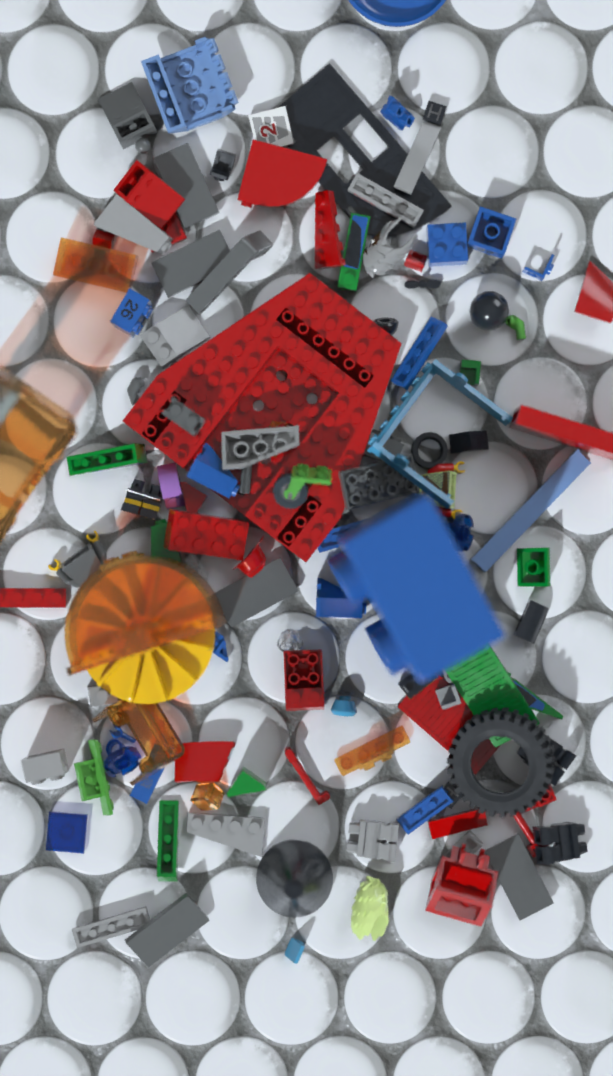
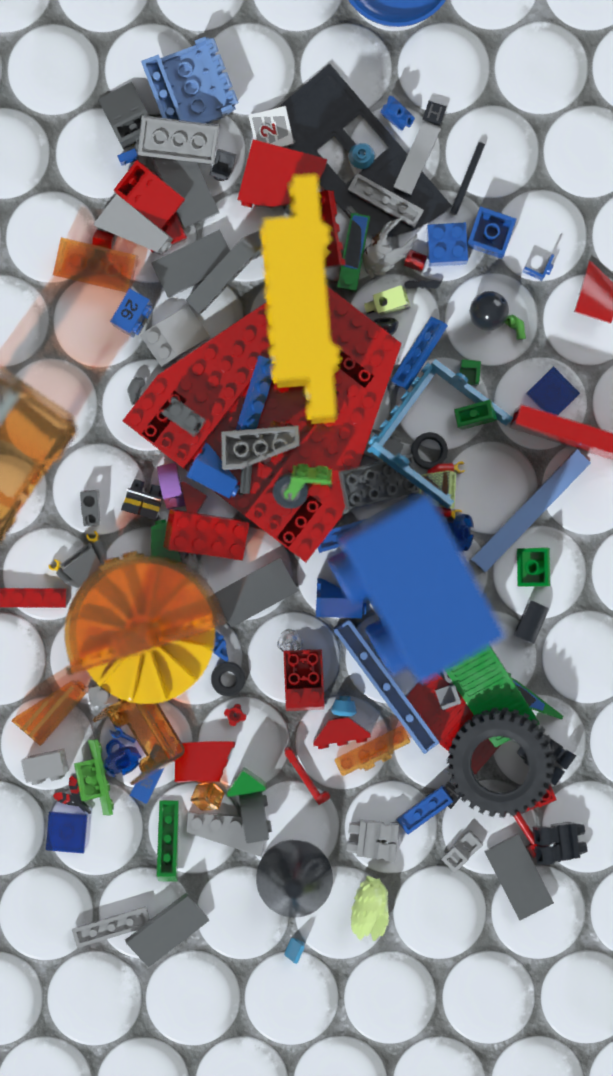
(47, 715): none -> clear orange slope
(75, 798): none -> piece
(90, 507): none -> dark grey leg
(107, 459): green slope -> none
(128, 157): none -> blue tile
(178, 139): none -> light grey tile
(216, 679): none -> black tyre
(240, 715): none -> red plate
(253, 562): red piece -> none
(254, 817): none -> dark grey brick
(256, 395): none -> blue plate
(297, 300): none -> yellow piece
(340, 731): none -> red slope
(361, 161): none -> dark azure cone
(386, 686): none -> medium blue tile
(396, 298): none -> yellowish green torso
(412, 687): black hips -> none
(456, 823): red slope -> none
(462, 886): red piece -> none
(467, 178): none -> black bar
(468, 441): black slope -> none
(475, 415): none -> green slope
(553, 392): none -> clear blue tile

